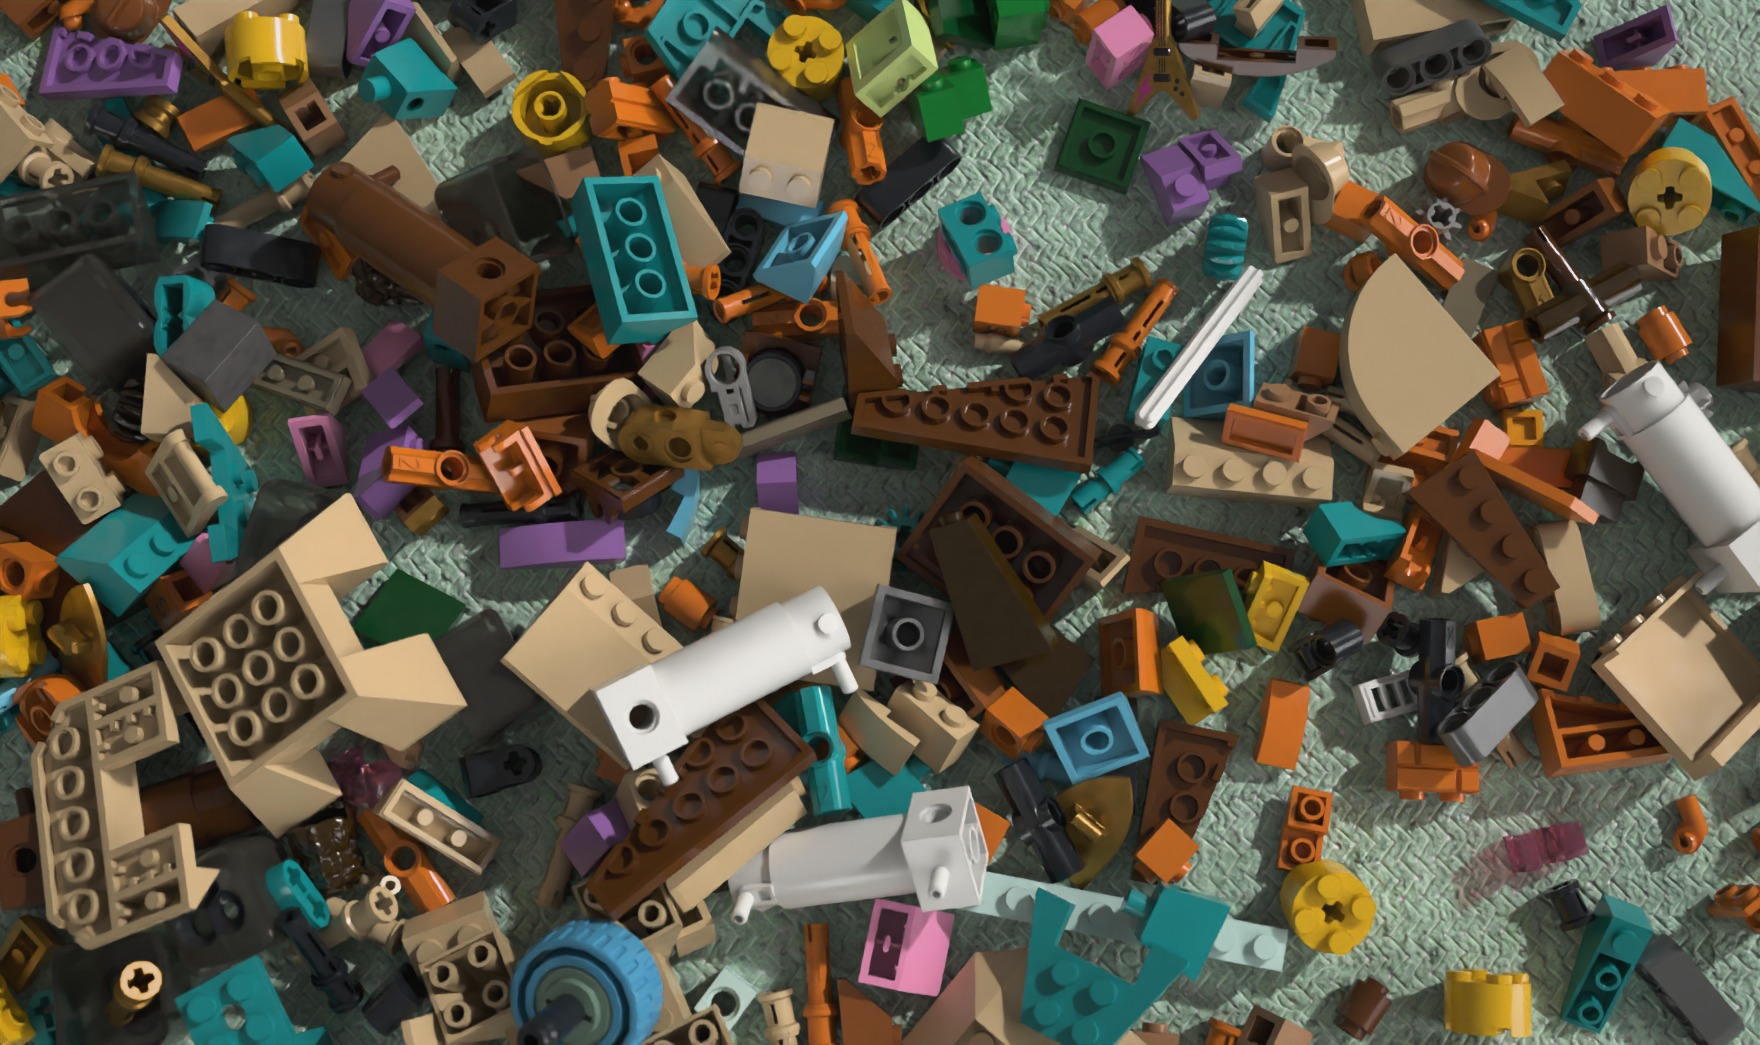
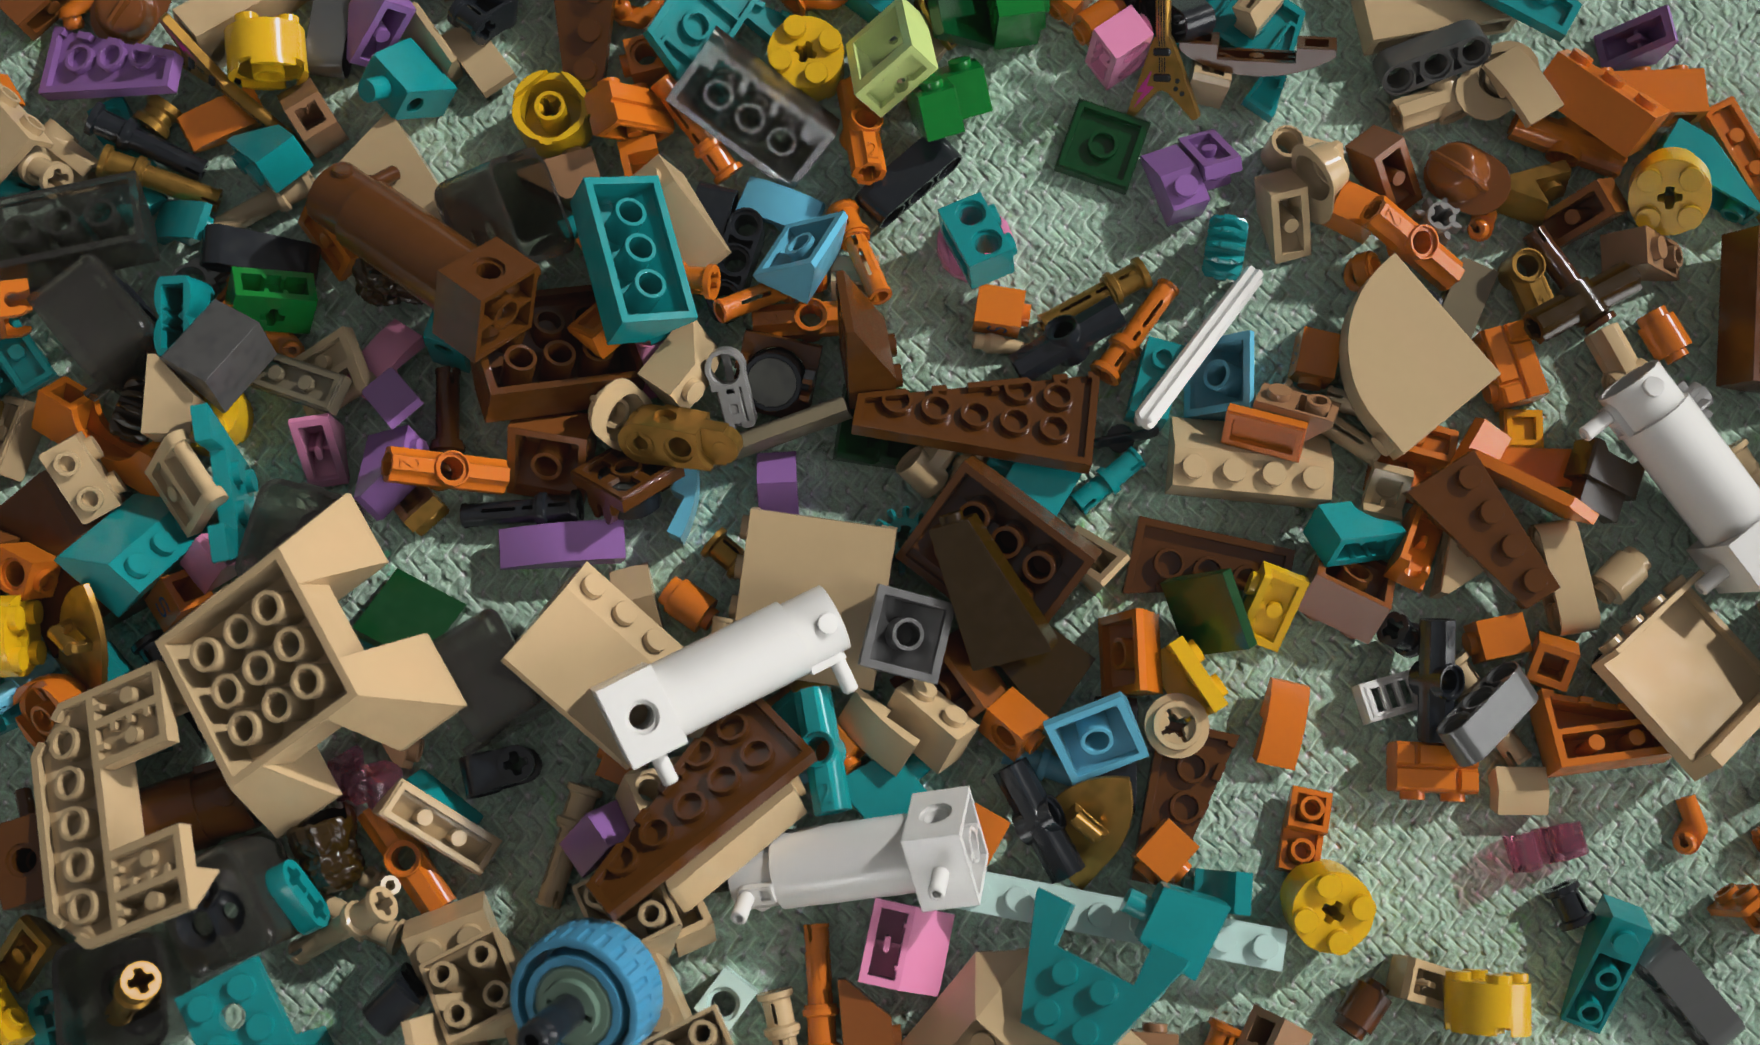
(274, 298): none -> green brick
(328, 971): black pin -> none
(517, 466): orange hinge -> none
(786, 155): tan slope -> none
(925, 469): none -> tan piece
(1194, 733): none -> tan gear
(1229, 886): none -> teal arch
(1326, 648): black piece -> none
(1385, 166): none -> dark orange slope
(1416, 981): none -> tan slope
(1519, 790): none -> tan piece
(1620, 575): none -> tan brick

